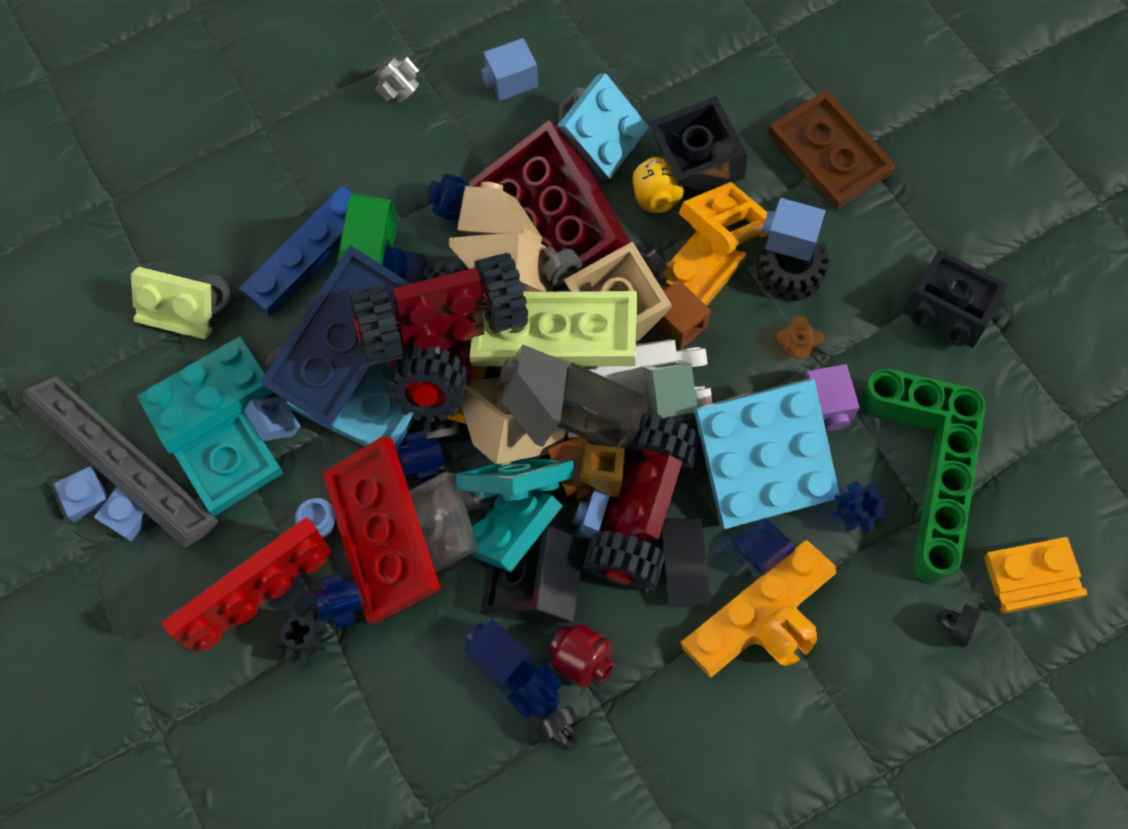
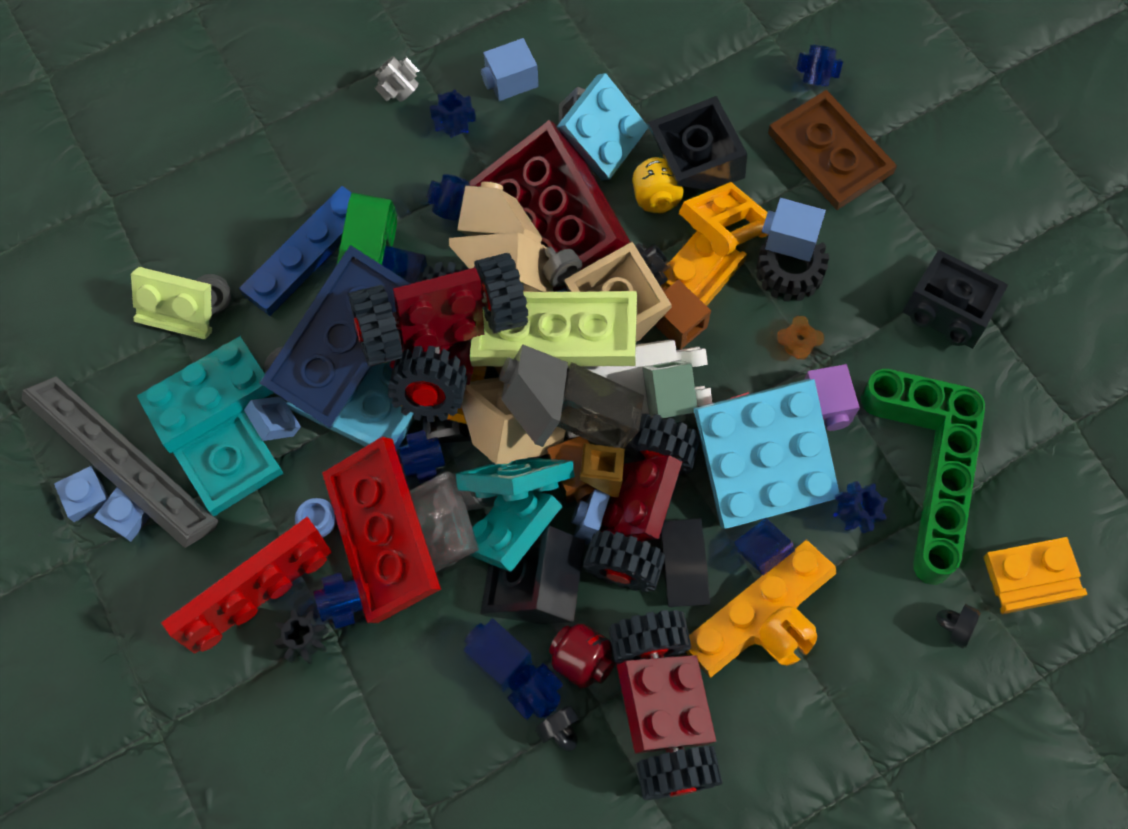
(453, 113): none -> clear blue gear
(665, 704): none -> plate
(819, 65): none -> clear blue gear

